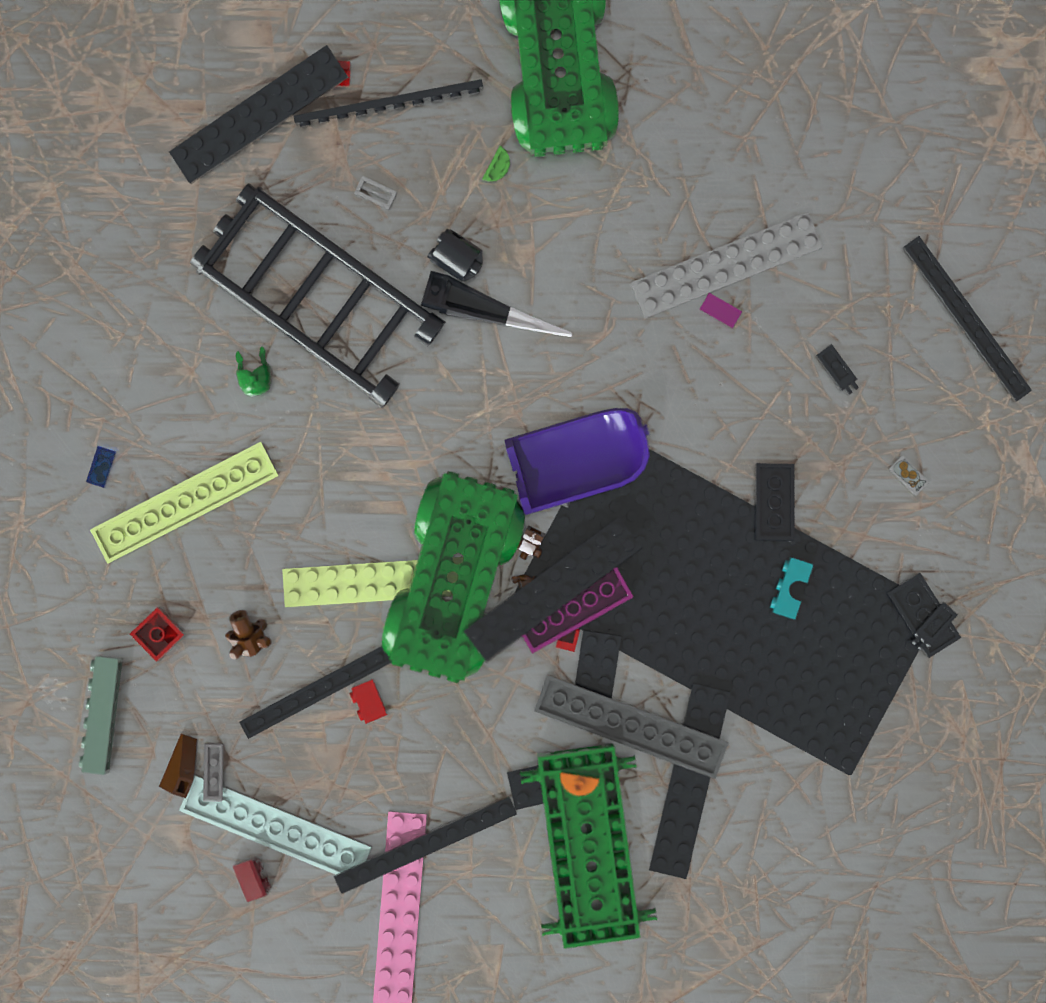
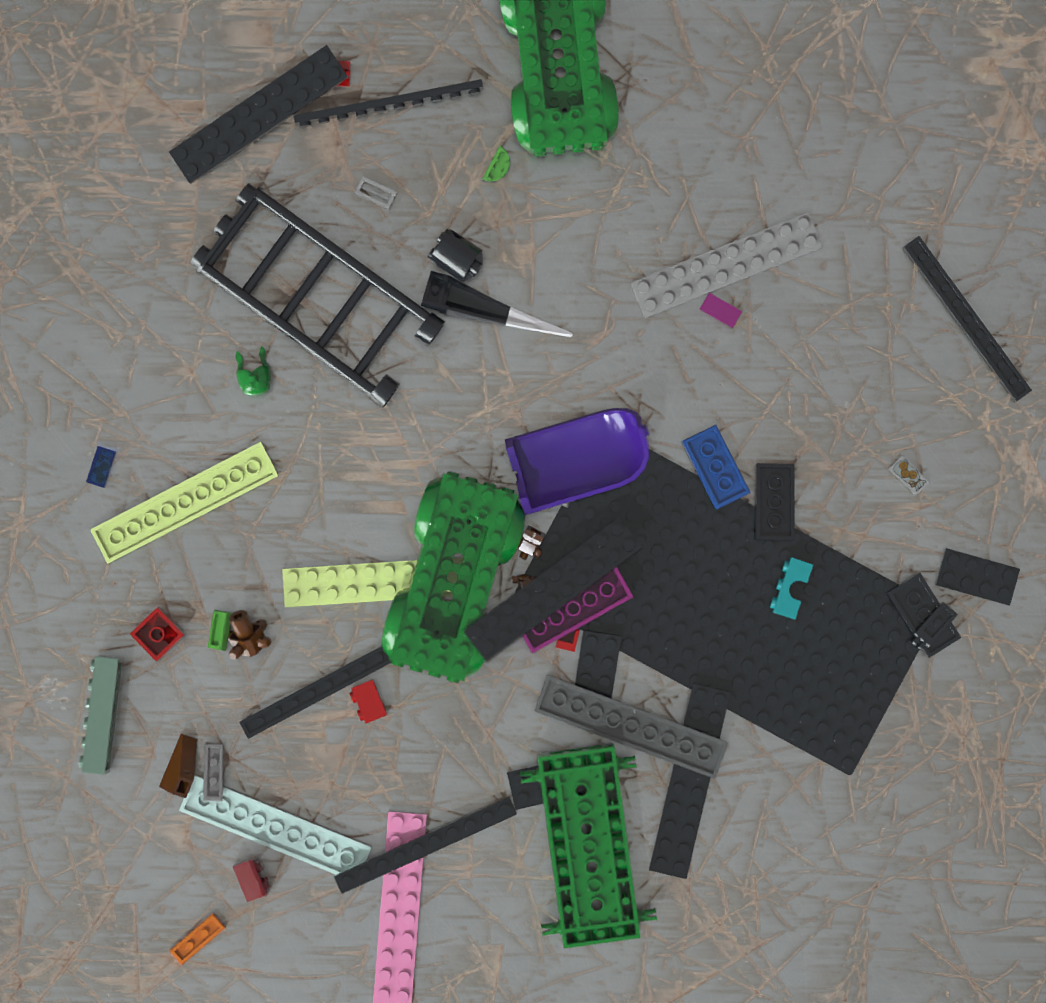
(197, 938): none -> orange tile
(219, 630): none -> bright green tile
(578, 784): orange plate -> none
(716, 467): none -> blue tile
(837, 369): black hinge -> none
(977, 576): none -> black plate

